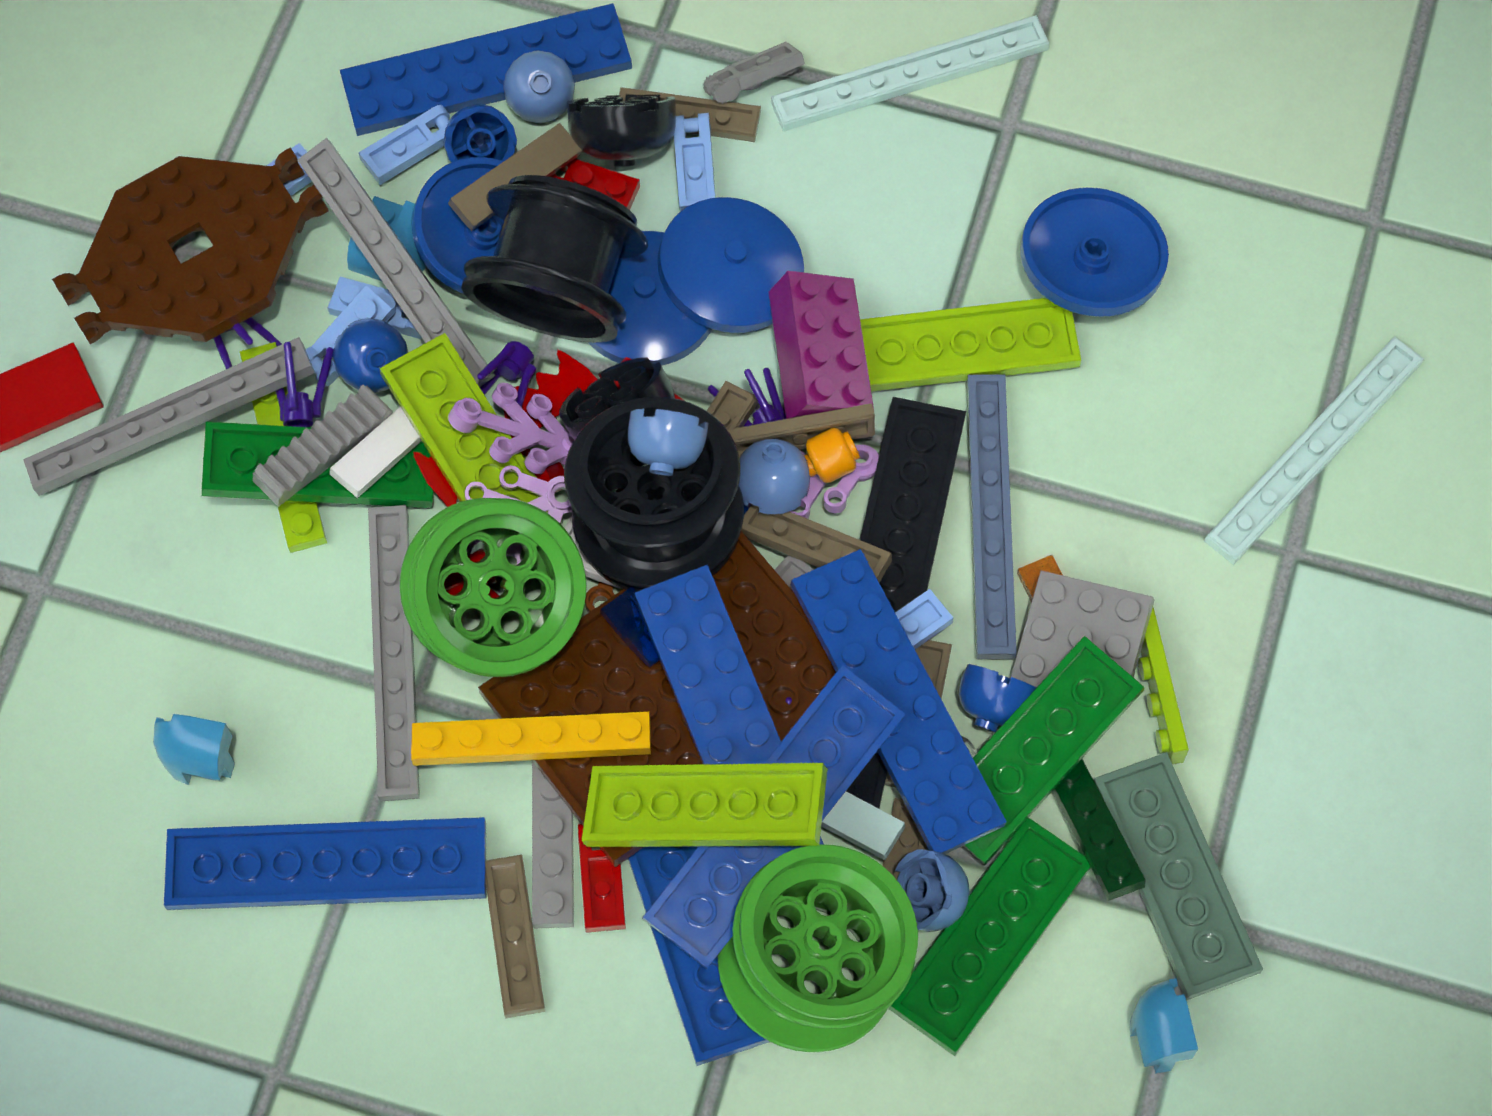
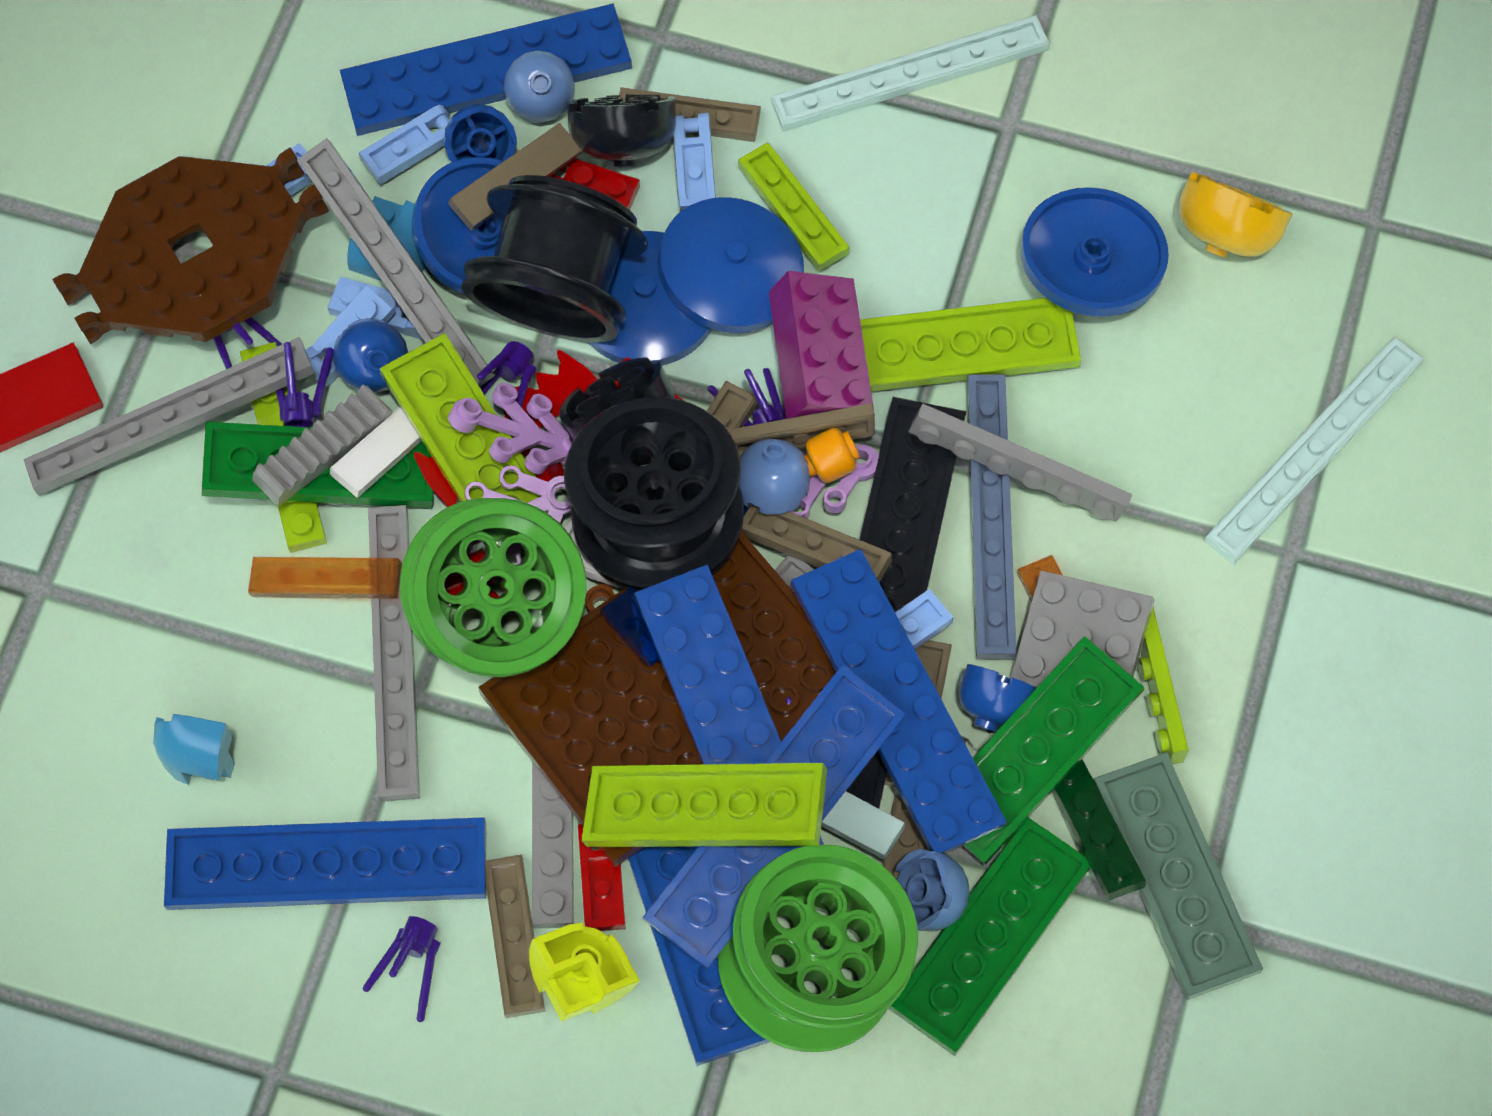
(325, 577): none -> clear orange tile
(412, 940): none -> dark purple plant
(531, 738): yellow plate -> none
(580, 969): none -> neon yellow brick
(666, 440): medium blue cylinder -> none
(752, 72): light grey hinge -> none
(793, 206): none -> lime plate
(1020, 463): none -> light grey plate
(1163, 1027): dark azure brick -> none
(1230, 218): none -> yellow cylinder

